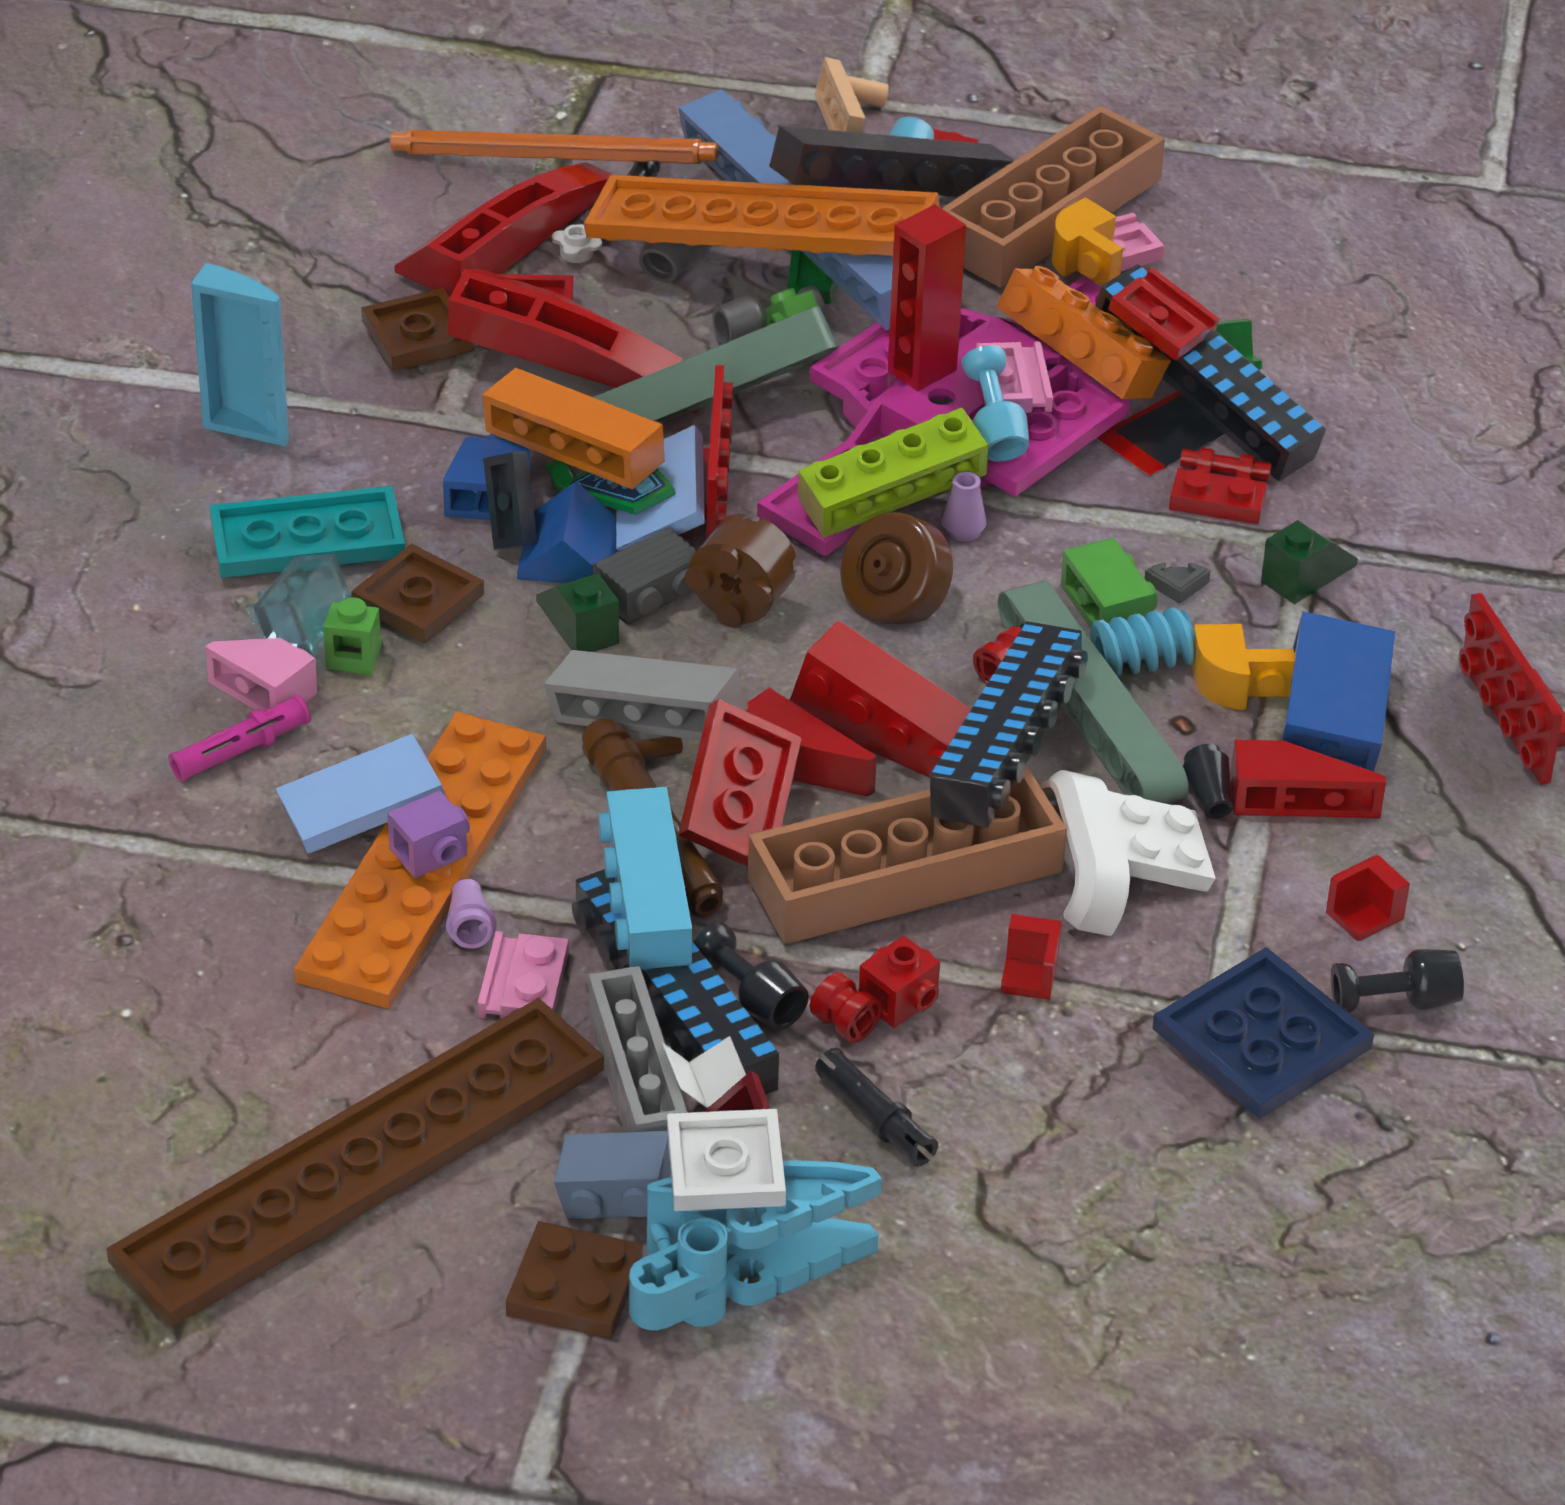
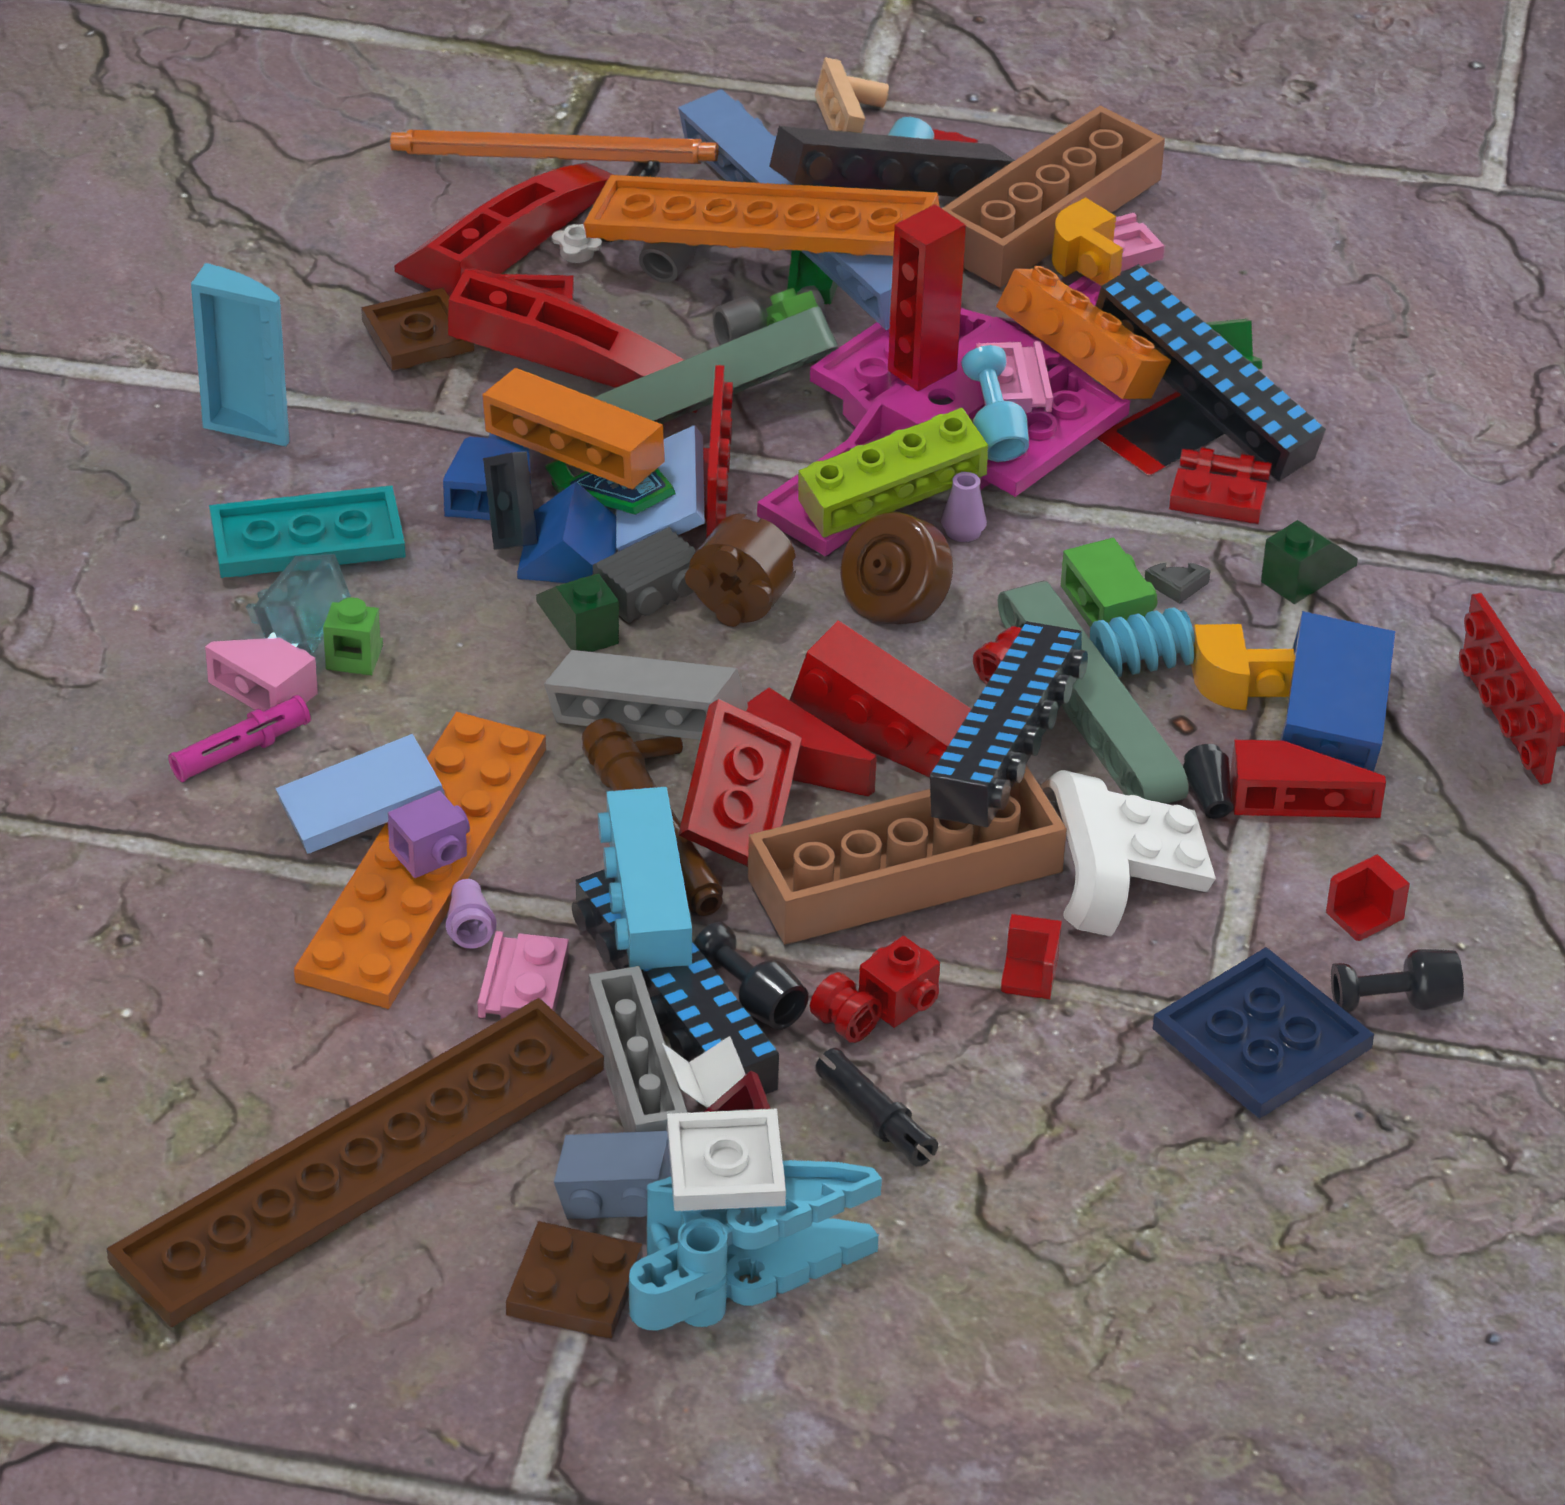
(419, 592): reddish brown plate -> none
(1163, 314): red plate -> none

